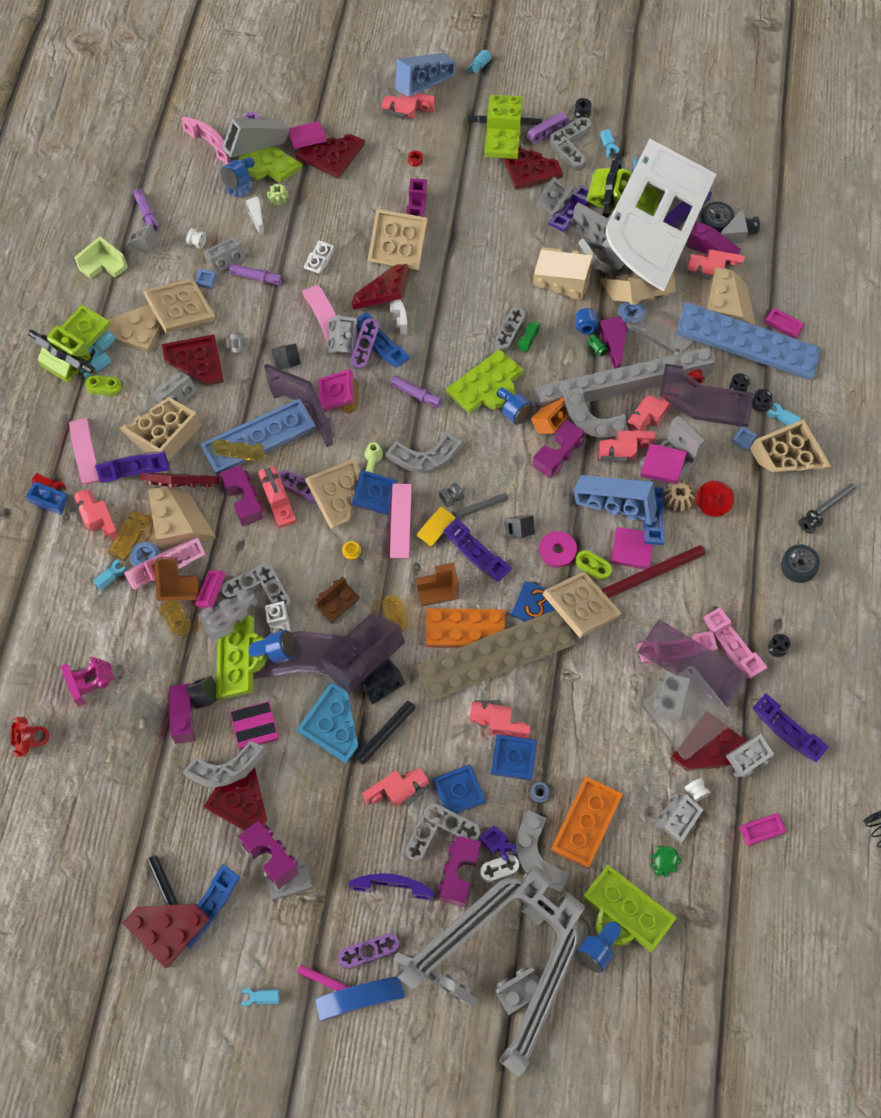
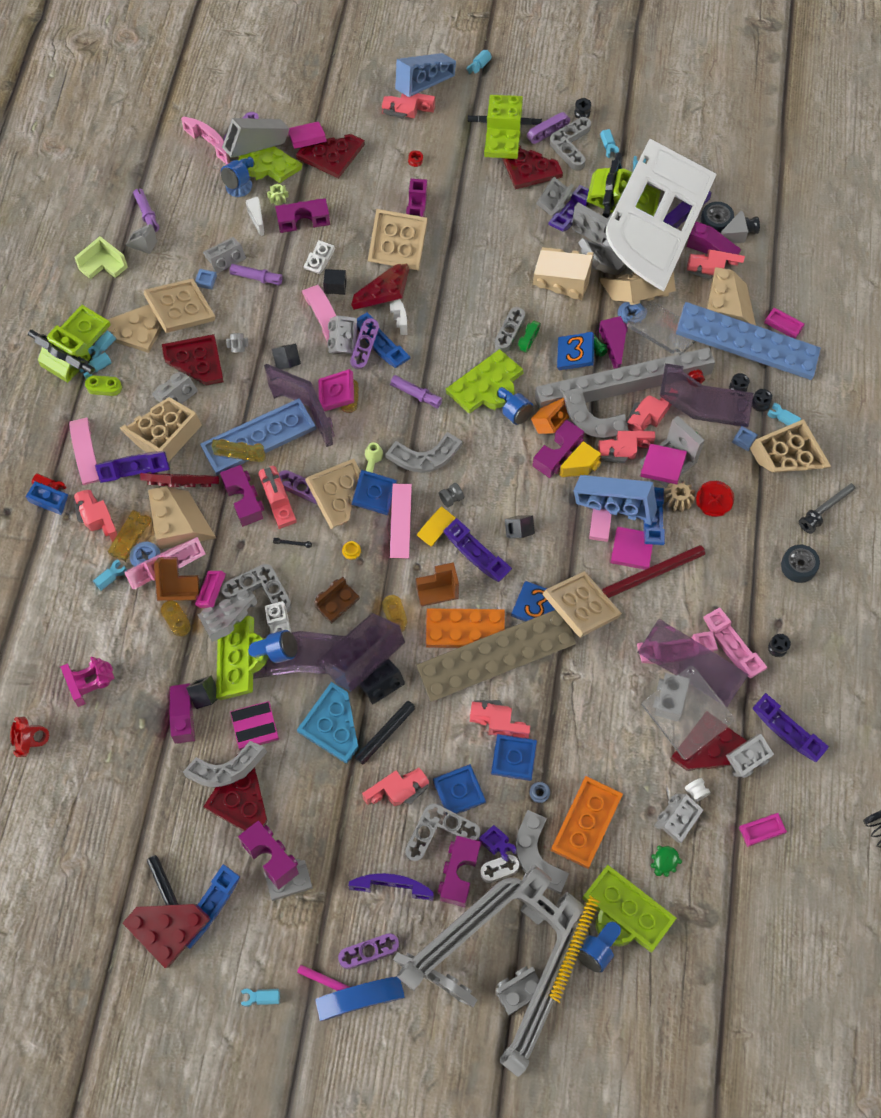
(196, 238): white wheel -> none
(289, 214): none -> magenta arch
(308, 544): none -> black hinge
(335, 281): none -> black panel
(481, 505): dark grey bar -> none
(562, 540): dark pink tile -> none
(574, 949): none -> yellow piece
(575, 351): none -> blue tile
(581, 461): none -> yellow slope
(586, 321): blue head -> none
(594, 564): lime plate -> none
(600, 525): none -> bright pink slope

